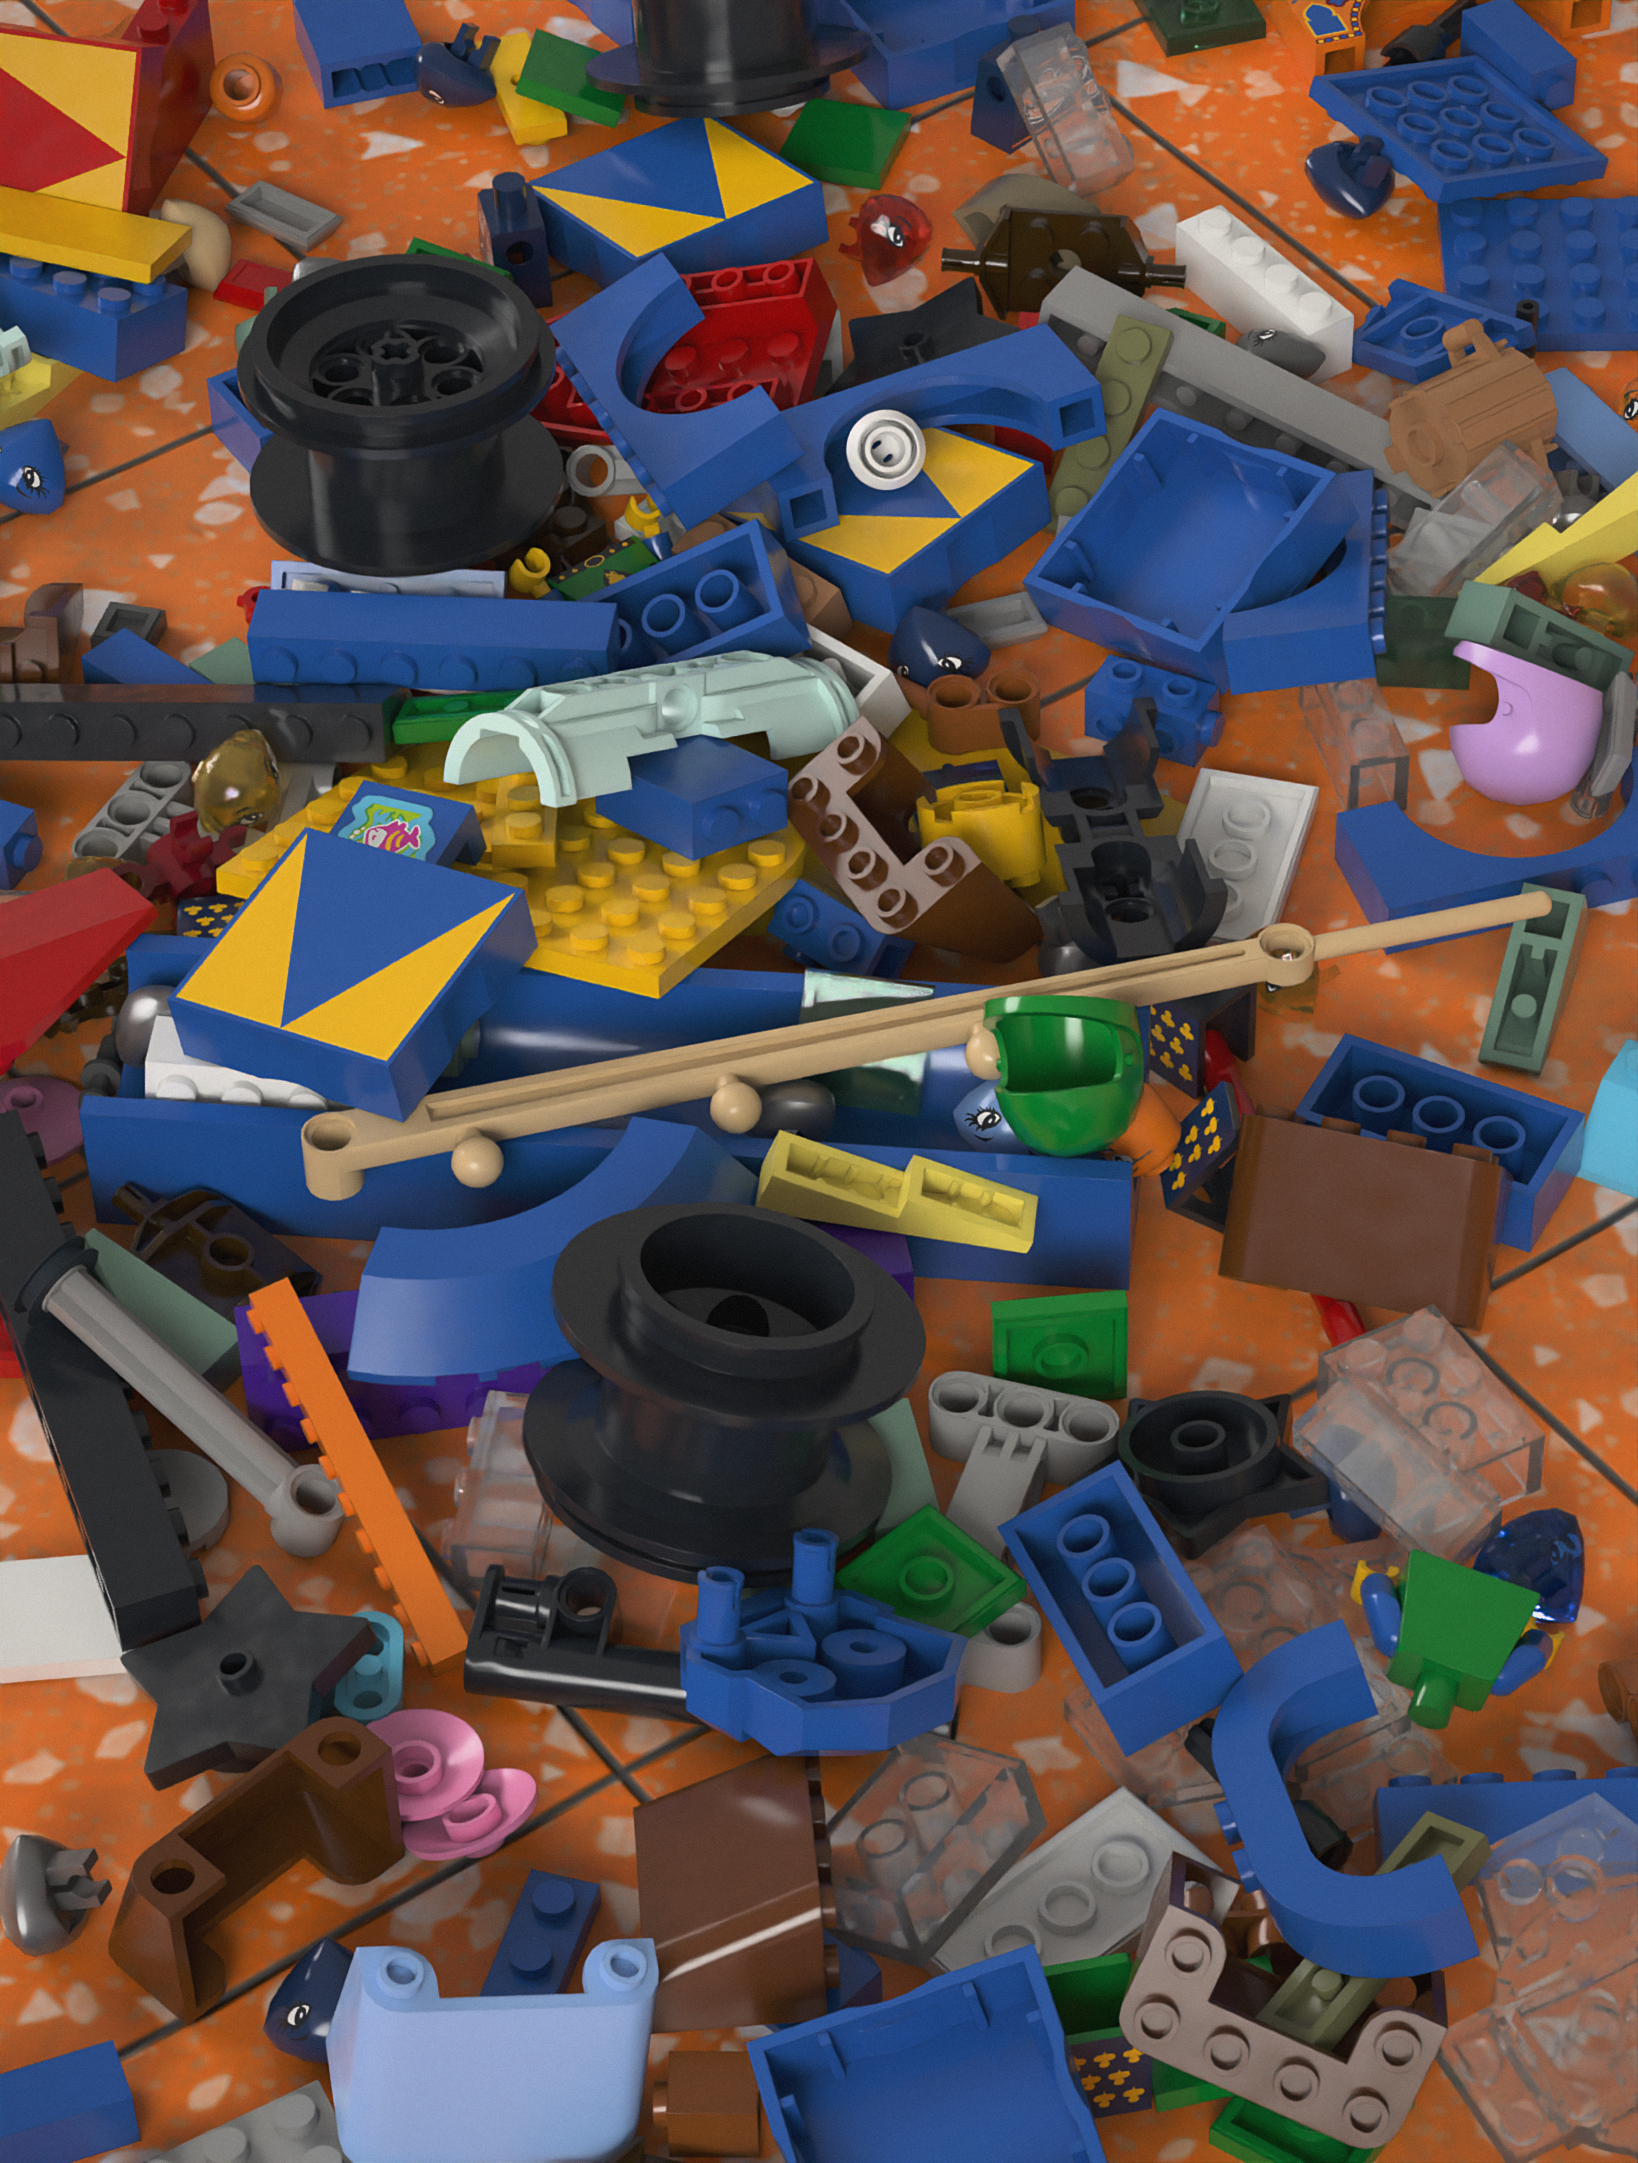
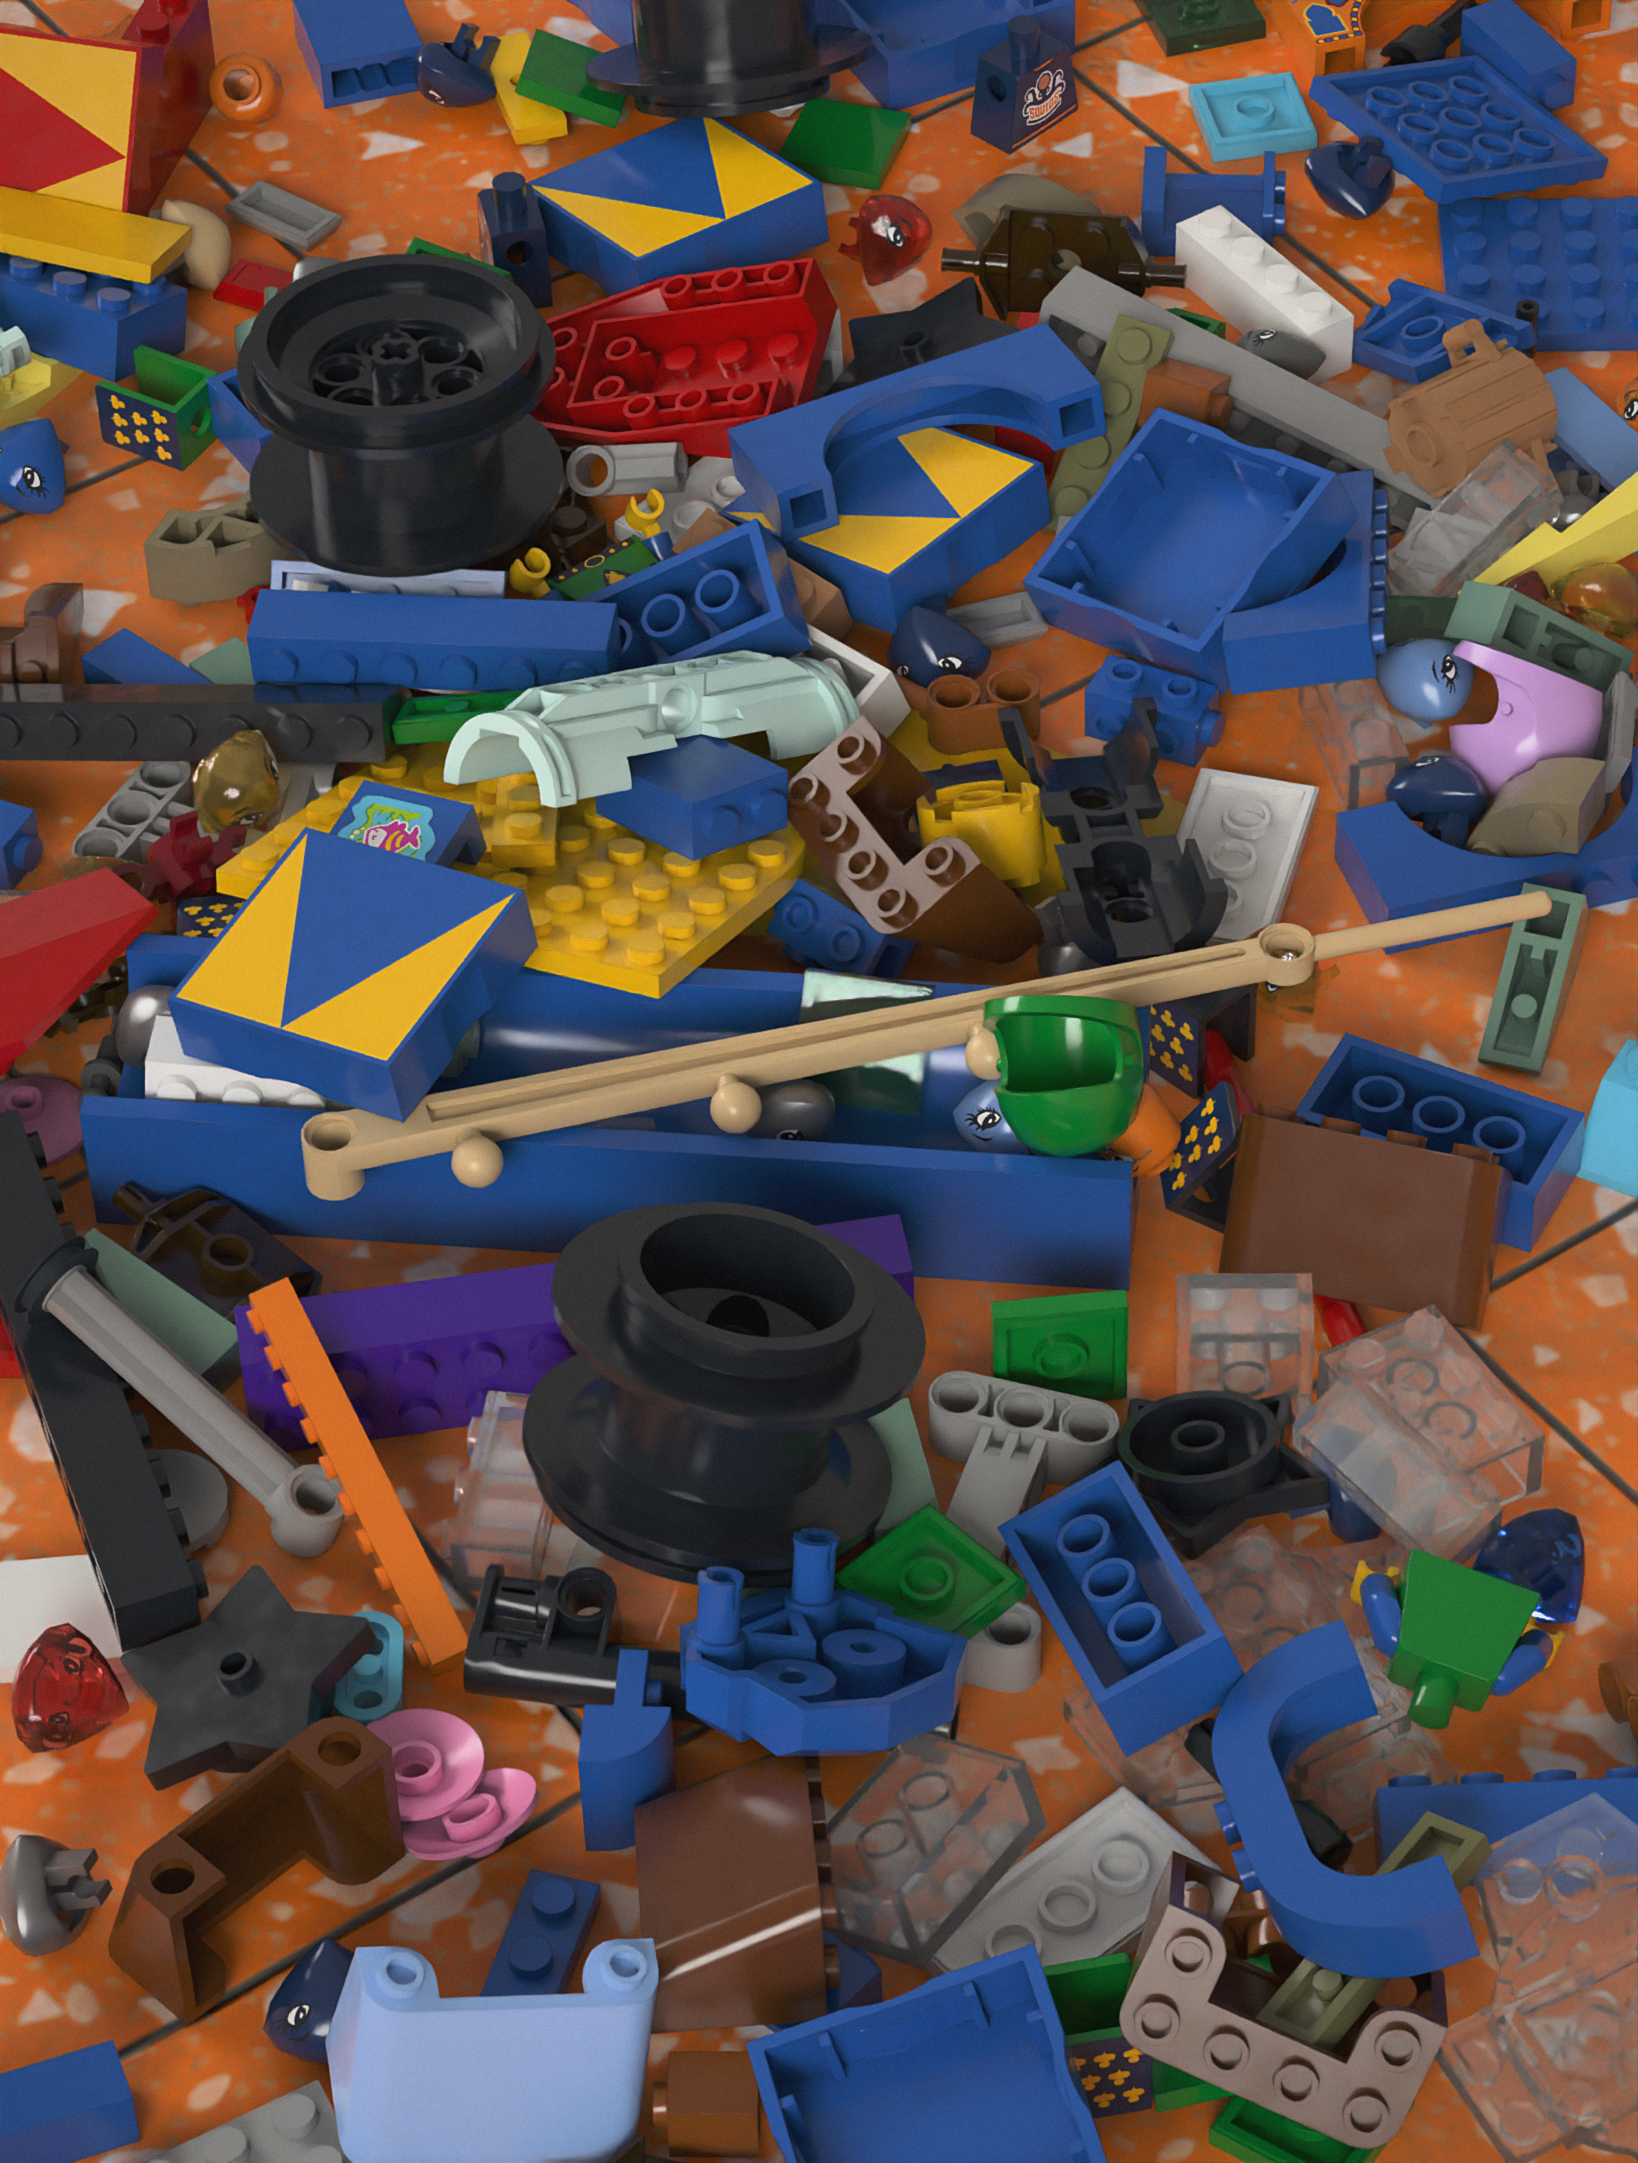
(64, 1691): none -> clear red piece
(142, 621): dark grey tile -> none
(161, 415): none -> piece
(210, 554): none -> dark tan brick
(483, 1290): blue brick -> none
(624, 1755): none -> blue brick
(682, 460): blue arch -> none
(898, 437): white cone -> none
(923, 1201): light yellow slope -> none
(1066, 111): clear brick -> none
(1176, 197): none -> blue panel
(1187, 392): none -> dark orange brick
(1245, 1335): none -> clear brick
(1252, 116): none -> medium azure tile
(1425, 679): none -> medium blue piece
(1440, 795): none -> dark blue piece
(1543, 810): none -> dark tan brick

